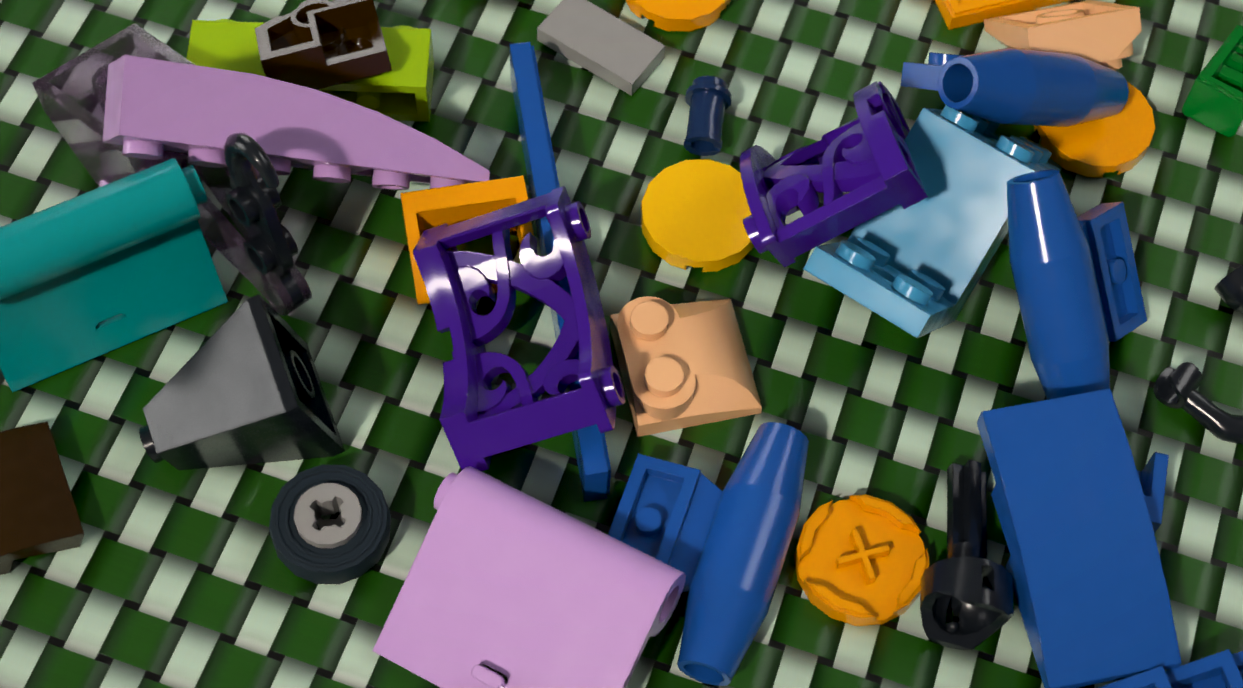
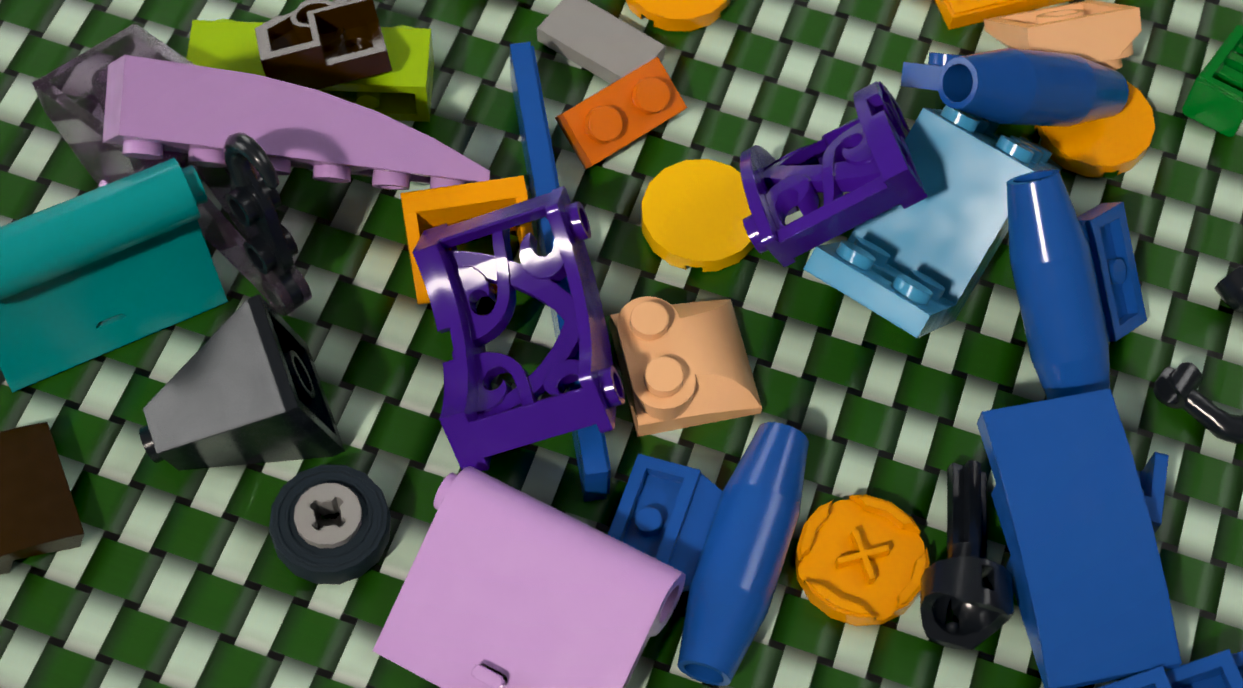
(621, 113): none -> orange plate
(707, 102): dark blue pin -> none

